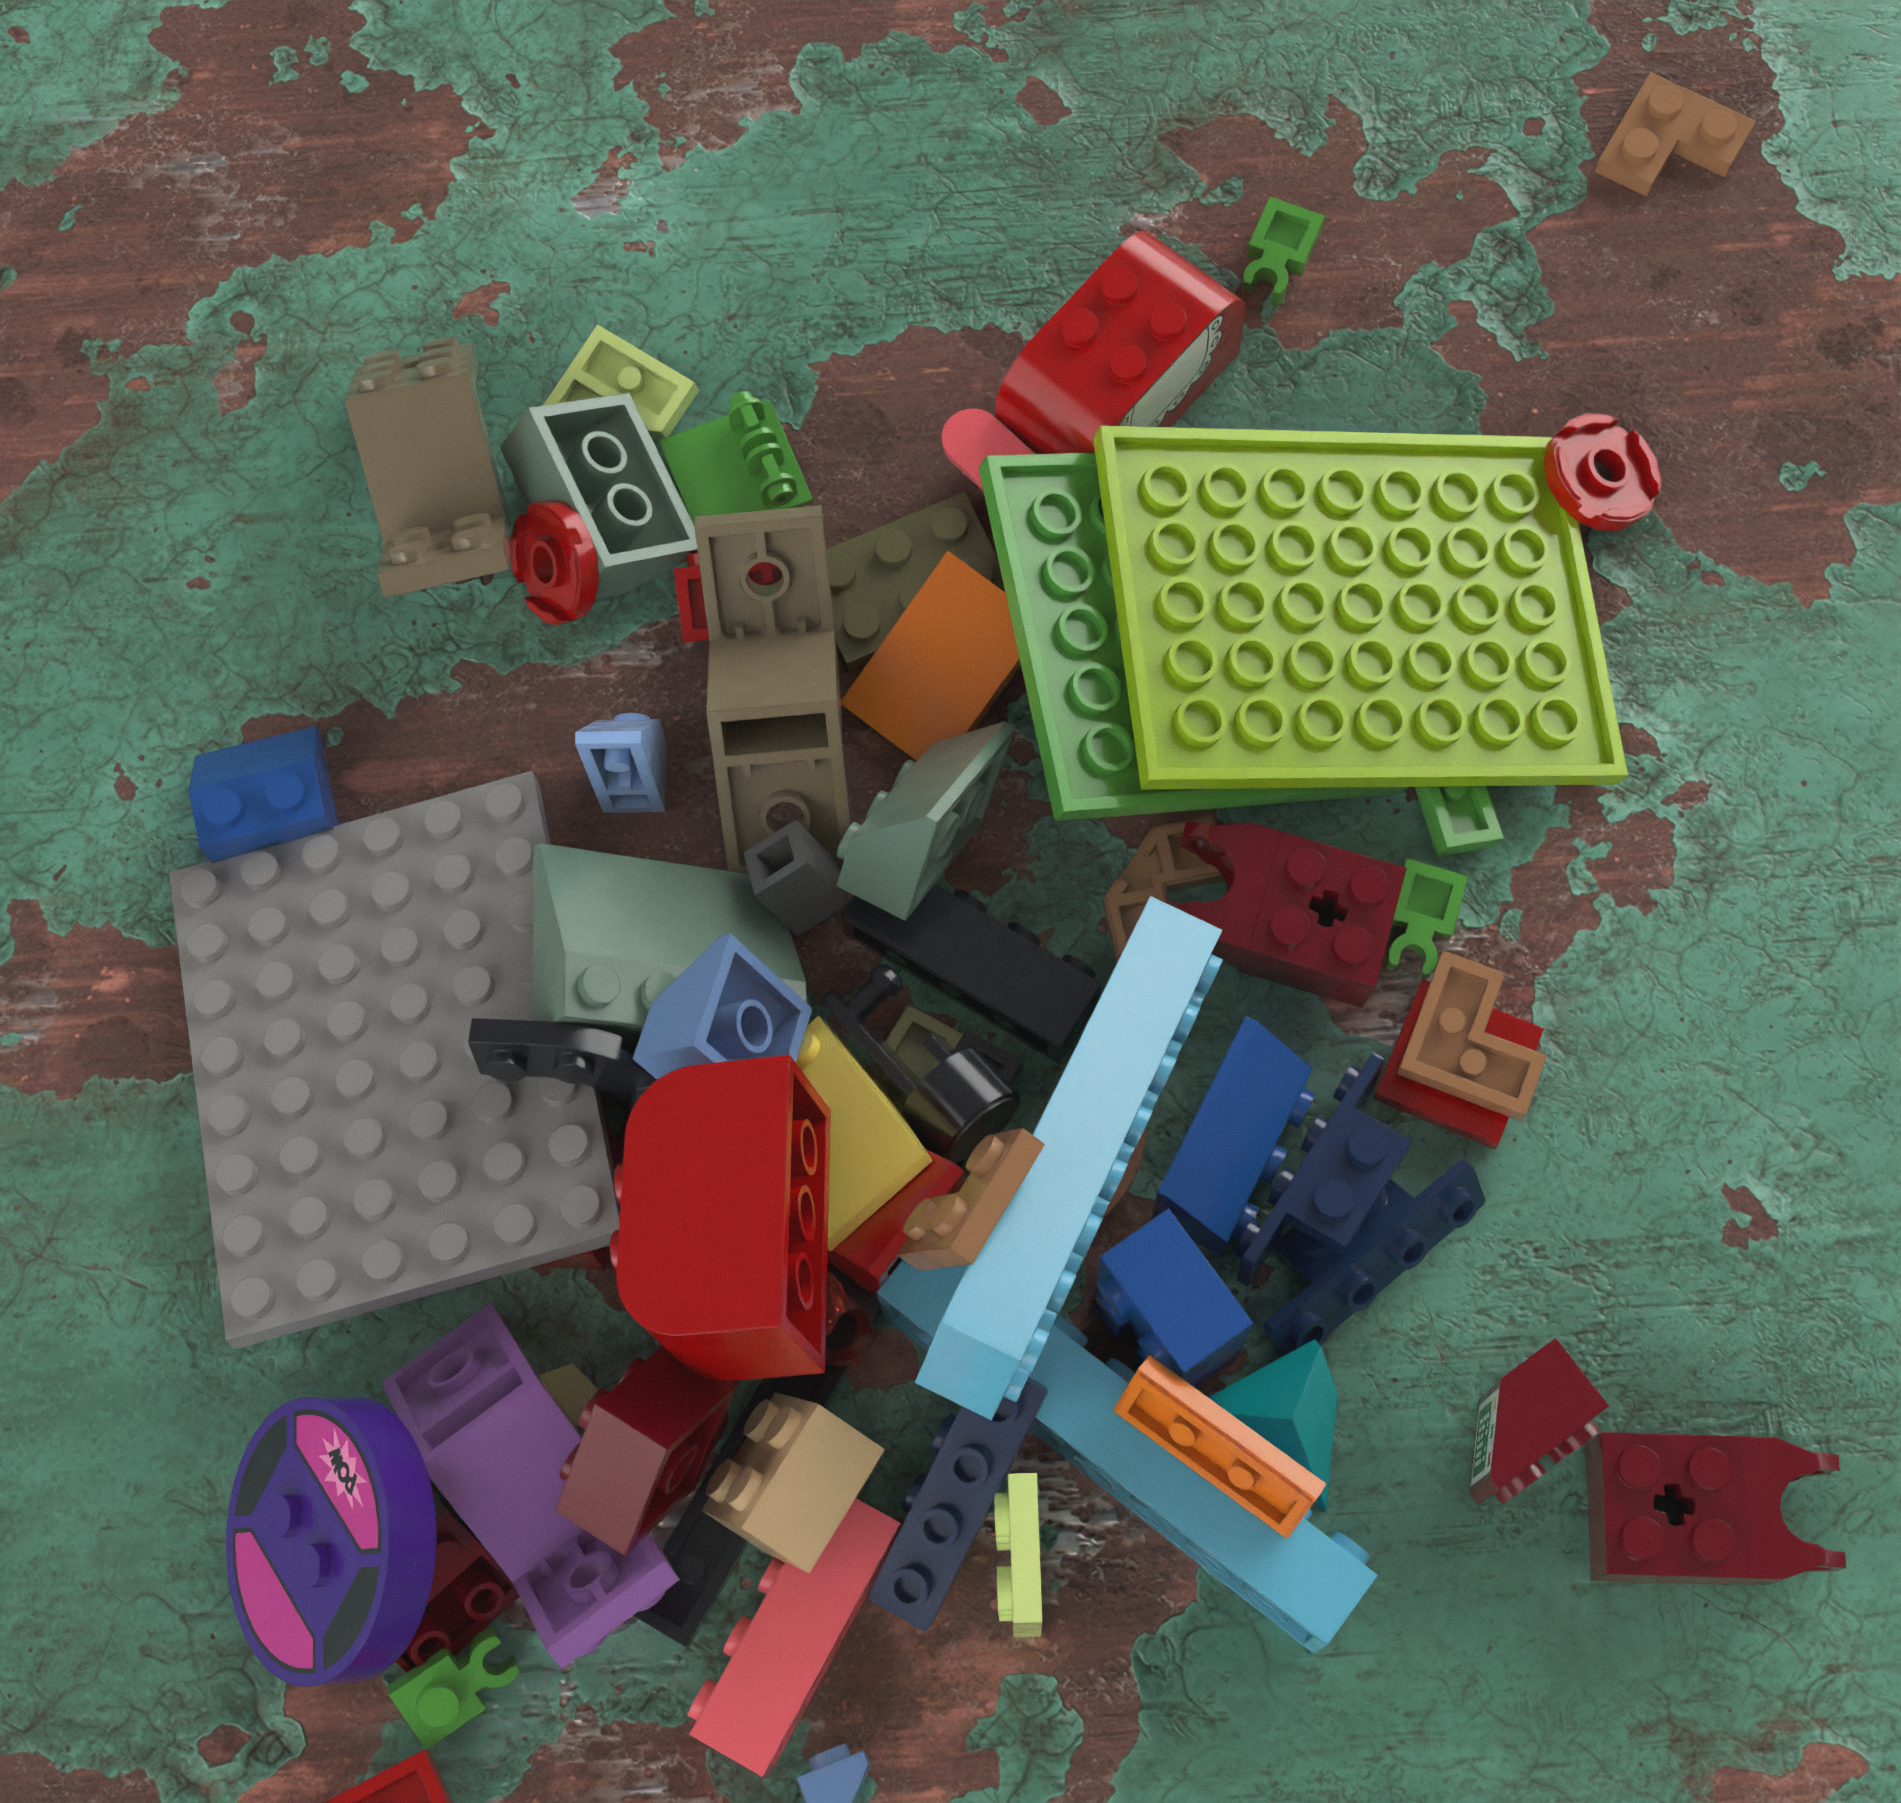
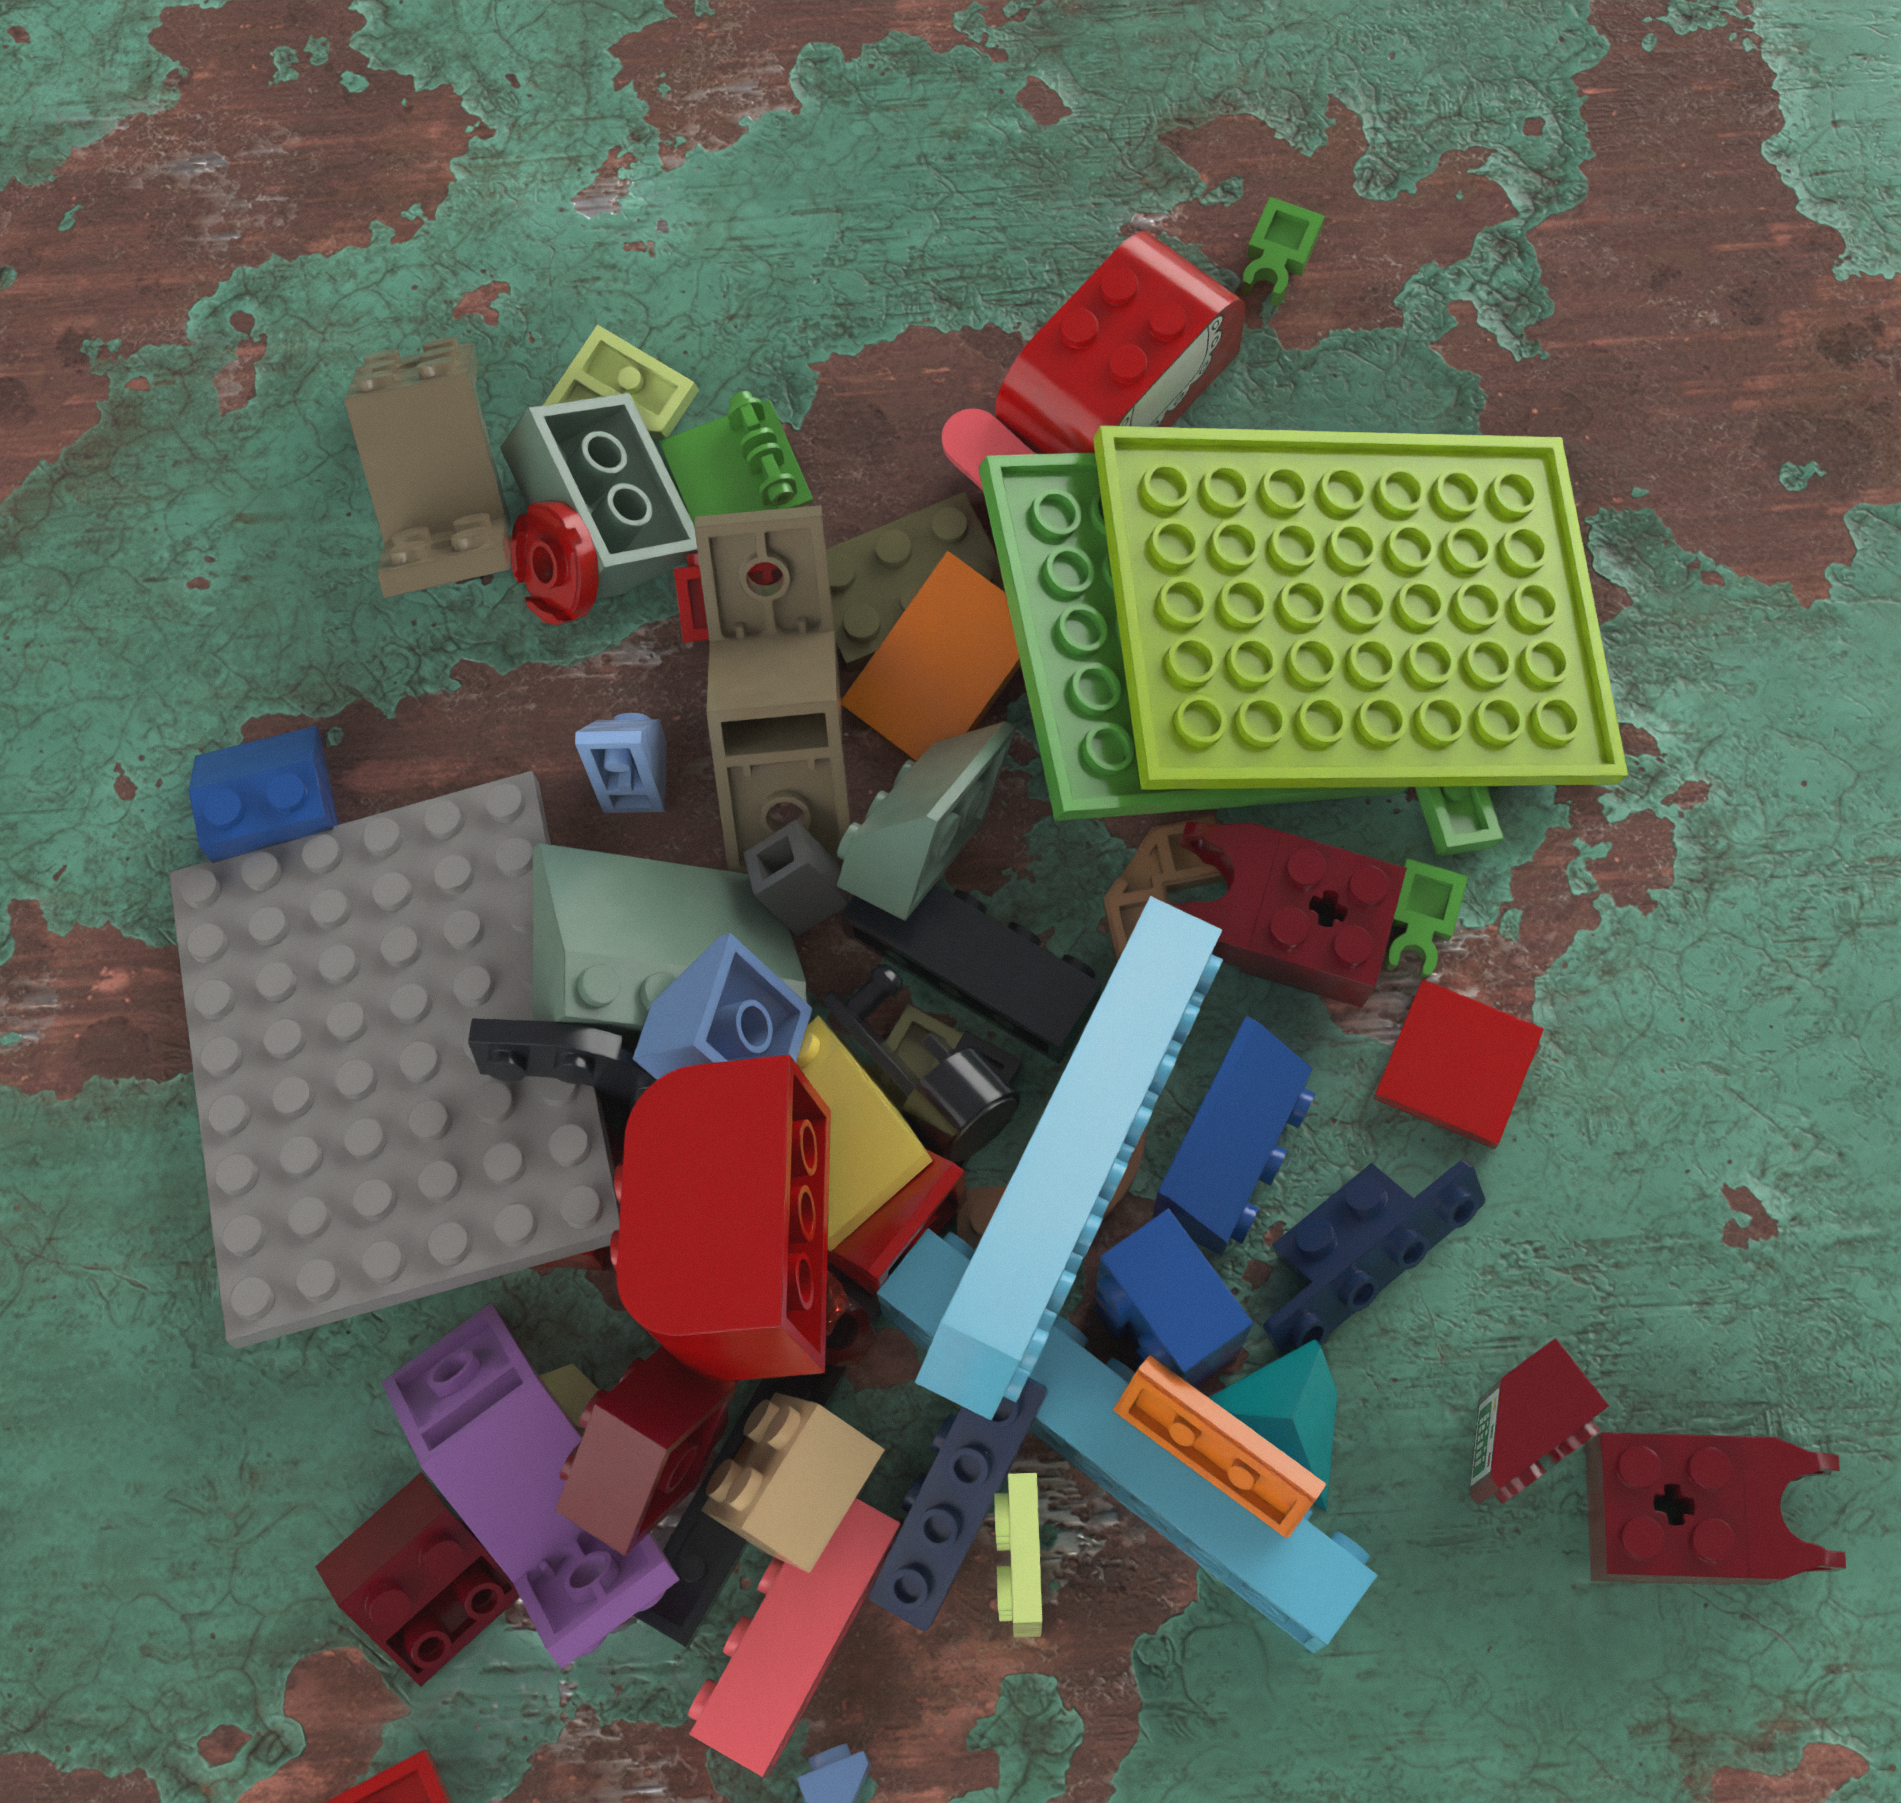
(330, 1540): dark purple brick -> none
(445, 1691): bright green plate -> none
(955, 1226): medium nougat plate -> none
(1338, 1180): dark blue bracket -> none
(1456, 1054): medium nougat plate -> none
(1583, 491): red tile -> none
(1671, 121): medium nougat plate -> none

